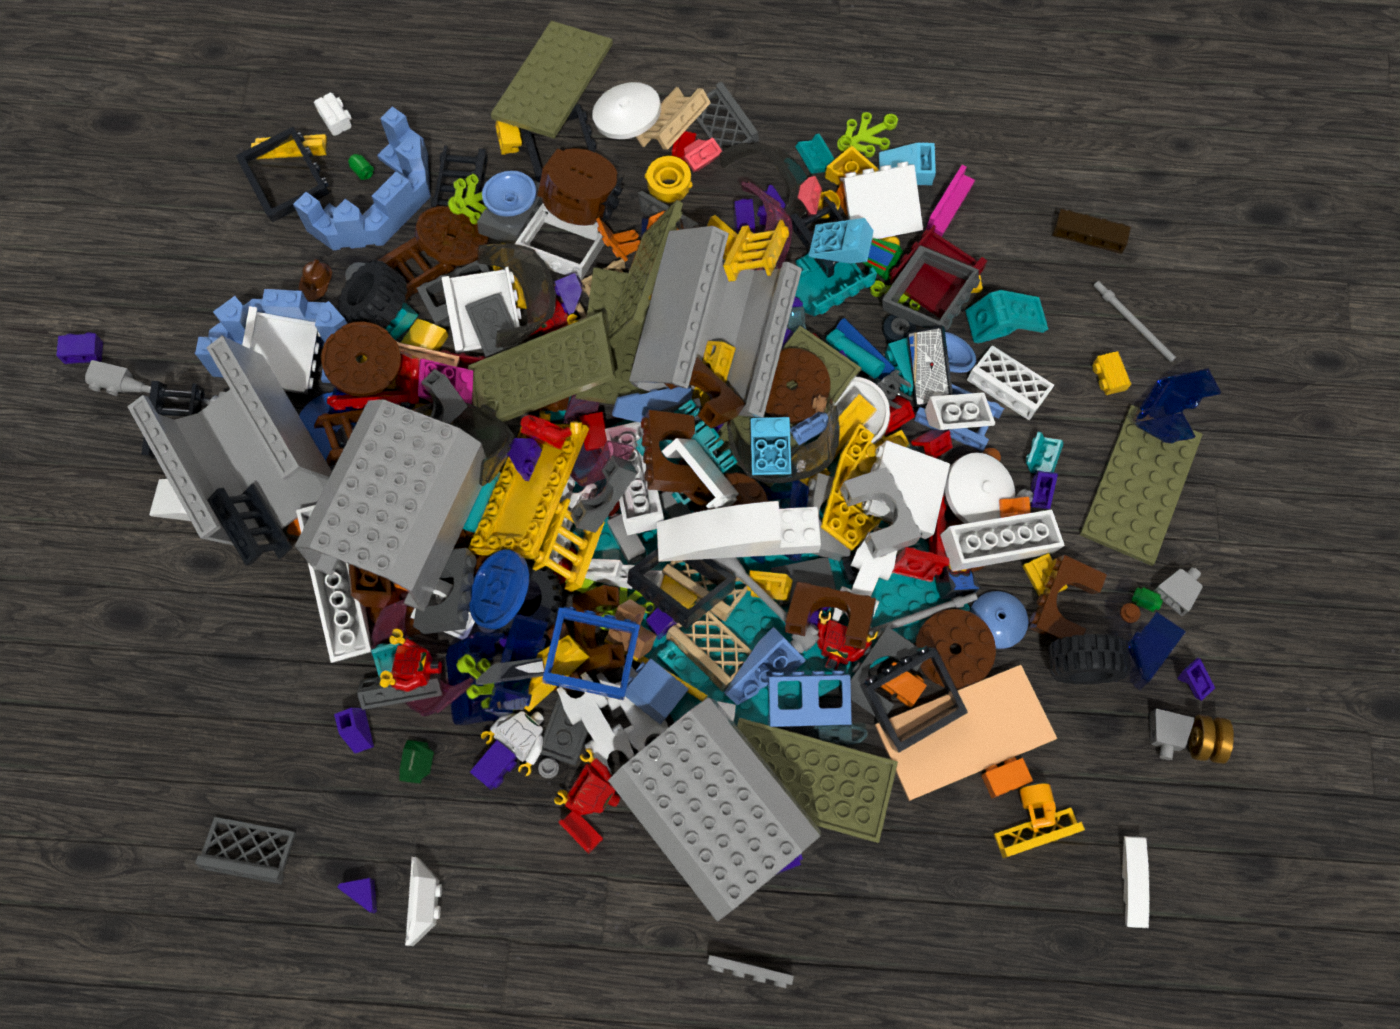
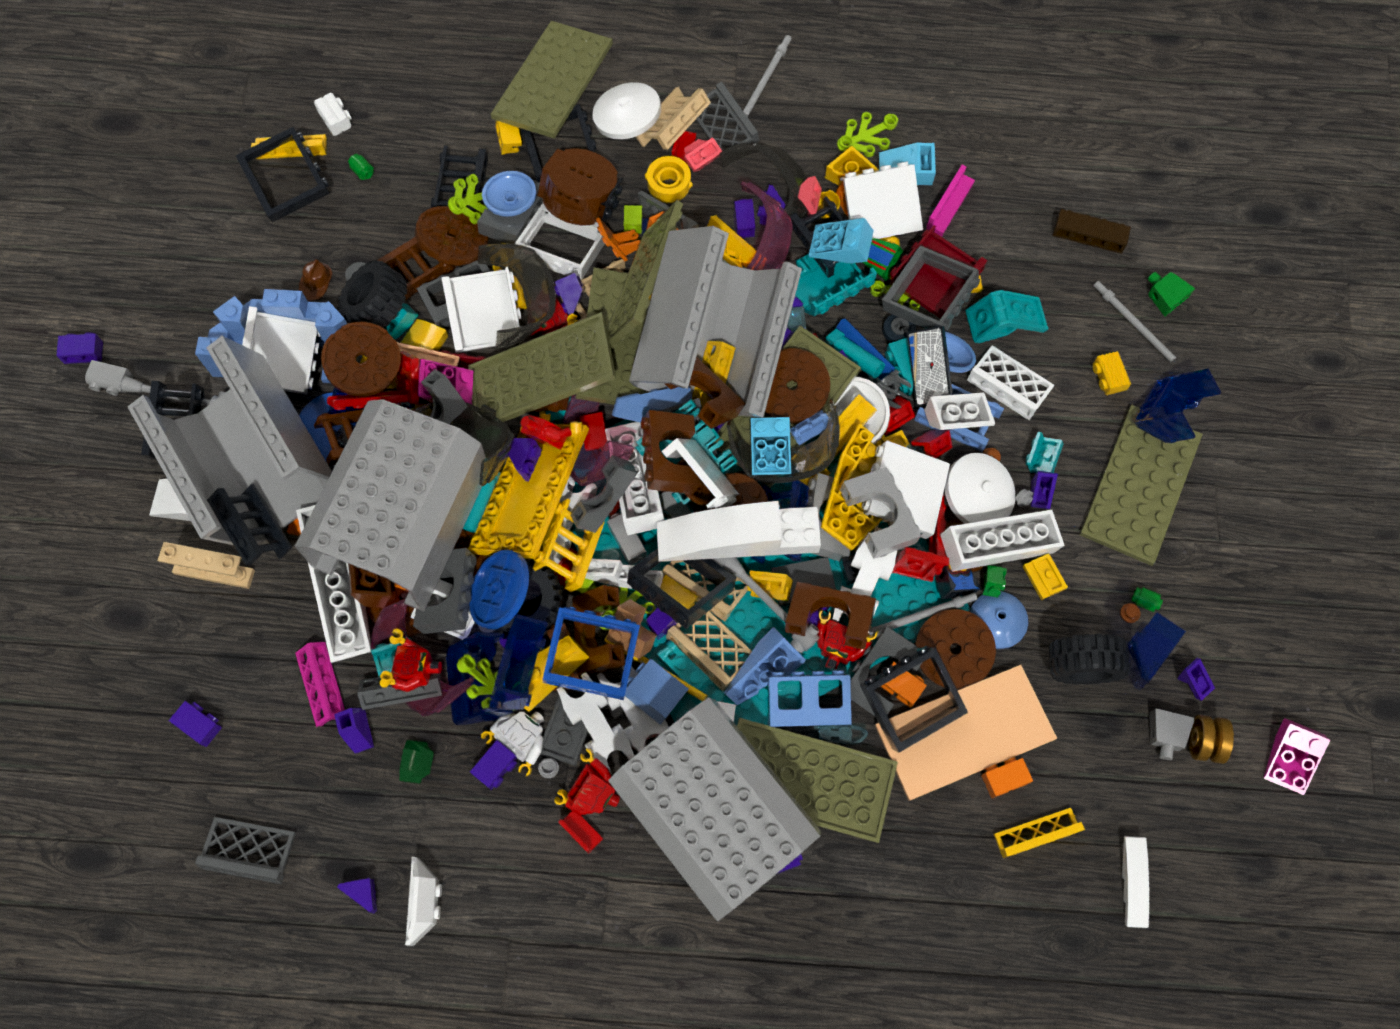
(195, 723): none -> dark purple brick
(206, 565): none -> tan fence
(322, 680): none -> dark pink fence
(392, 201): medium blue brick -> none
(487, 318): dark grey tile -> none
(512, 671): sticker -> none
(633, 218): none -> lime brick
(746, 242): yellow fence -> none
(759, 974): light grey plate -> none
(780, 52): none -> light grey bar
(815, 154): teal bracket -> none
(819, 404): medium nougat plate -> none
(994, 581): none -> green brick
(1014, 506): orange panel -> none
(1039, 796): light orange piece -> none
(1065, 571): reddish brown arch -> none
(1168, 291): none -> green torso
(1180, 590): light grey torso -> none
(1295, 756): none -> slope

